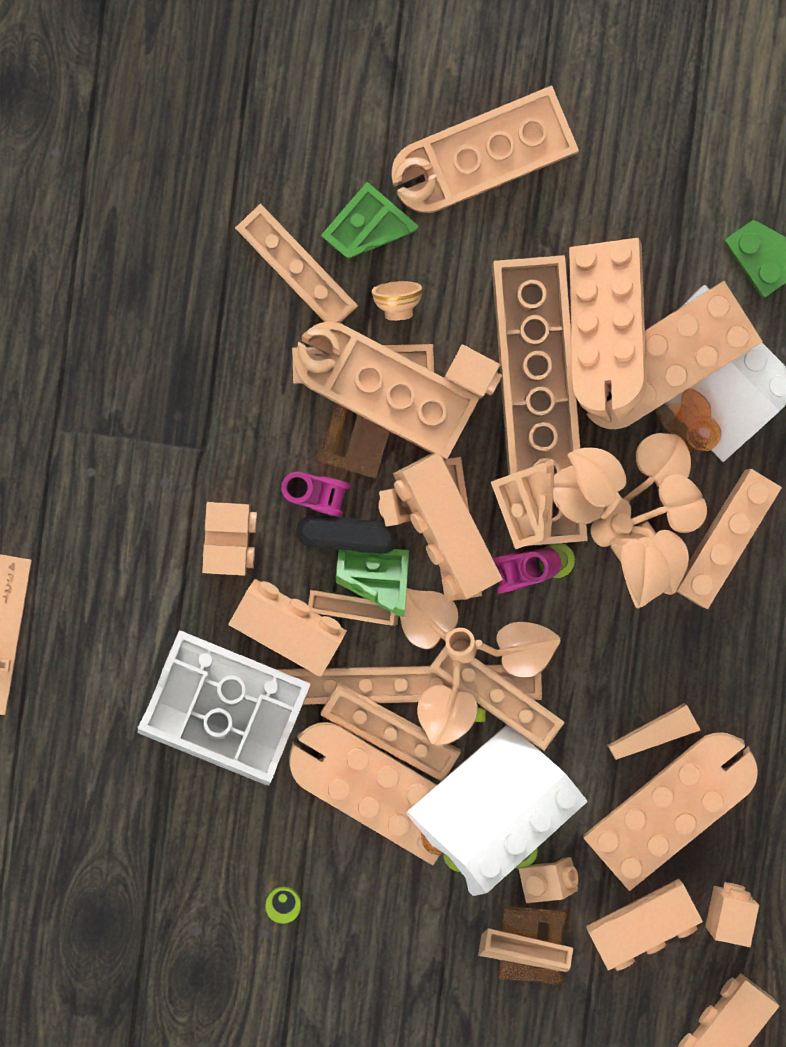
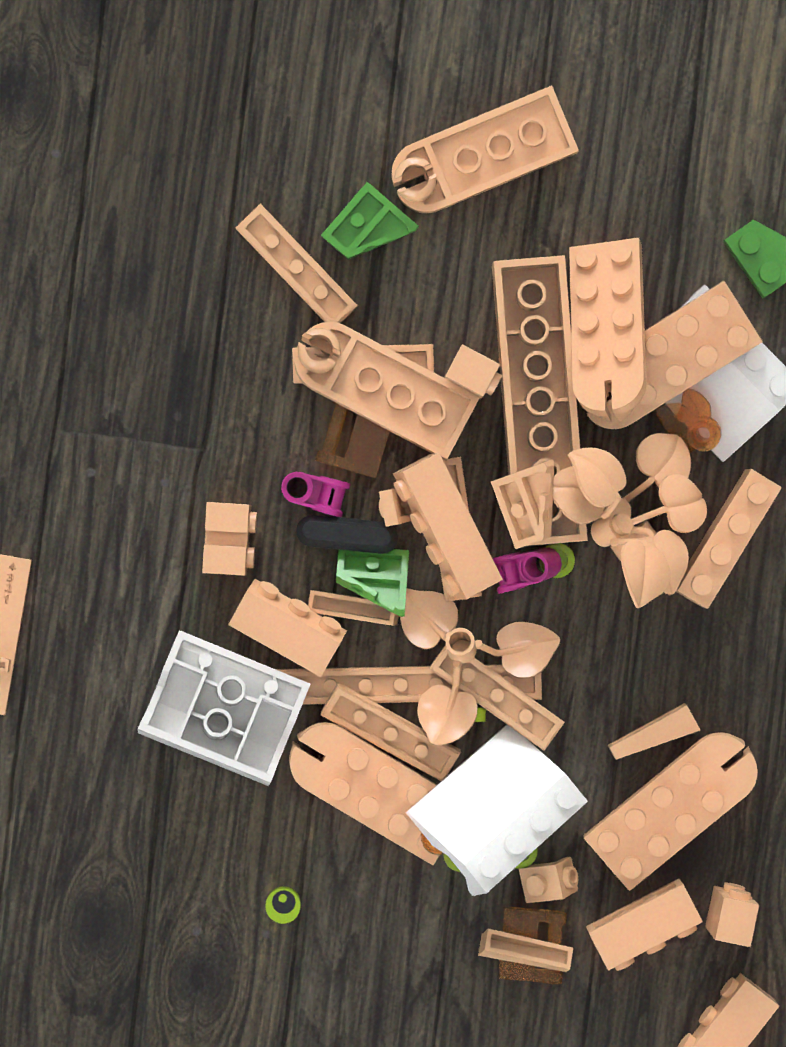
(397, 299): light nougat piece -> none

